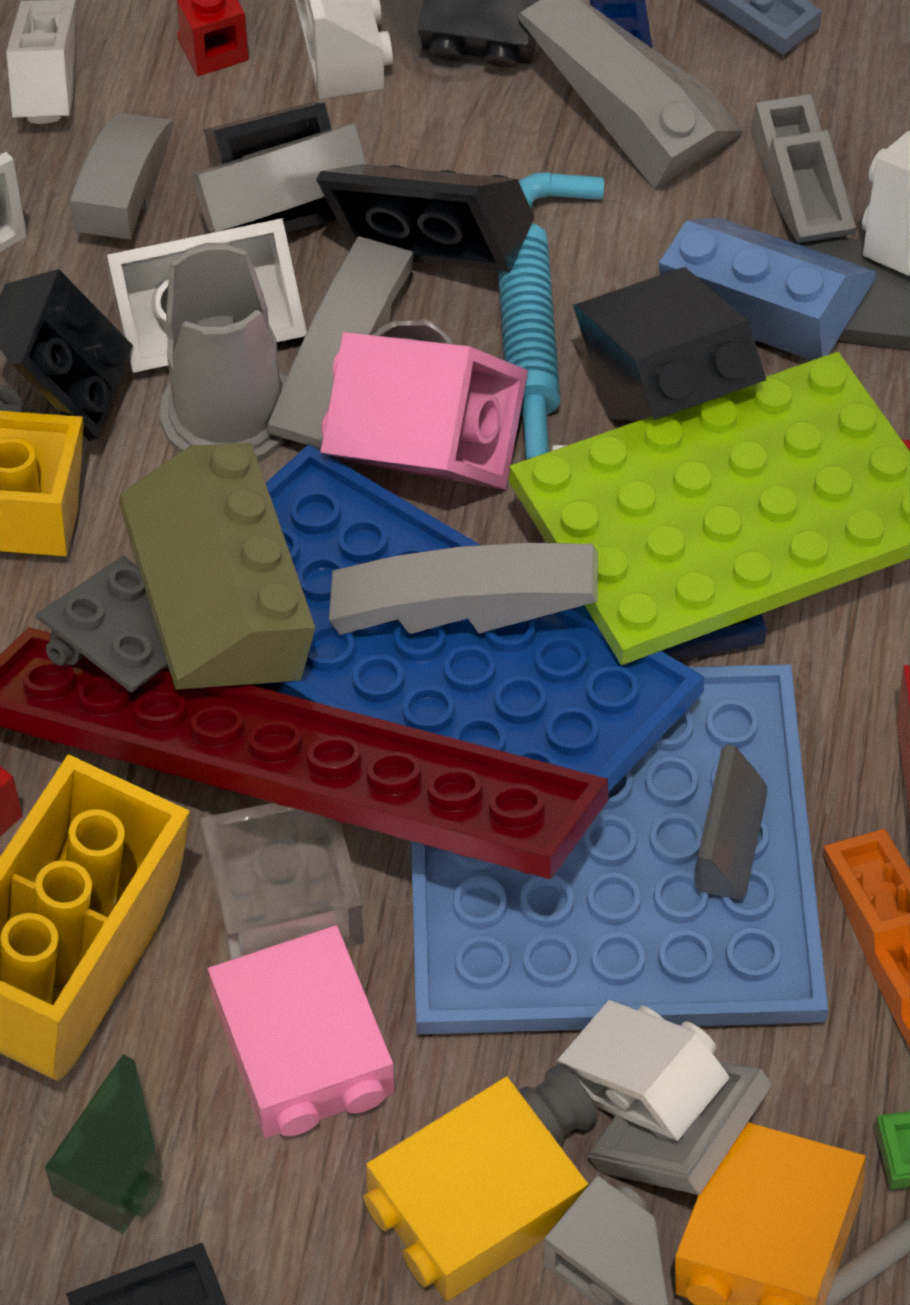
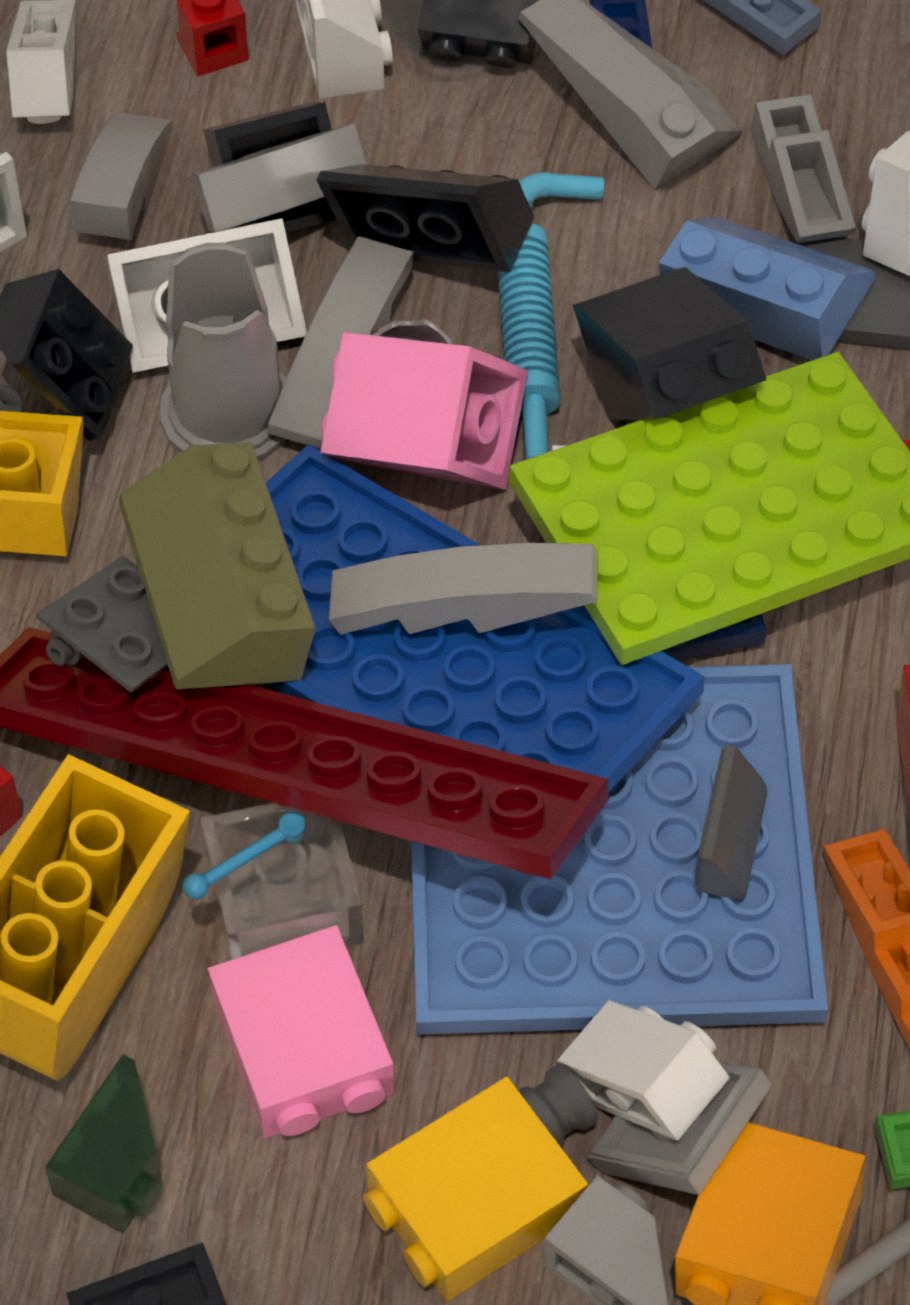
(291, 829): none -> dark azure hinge

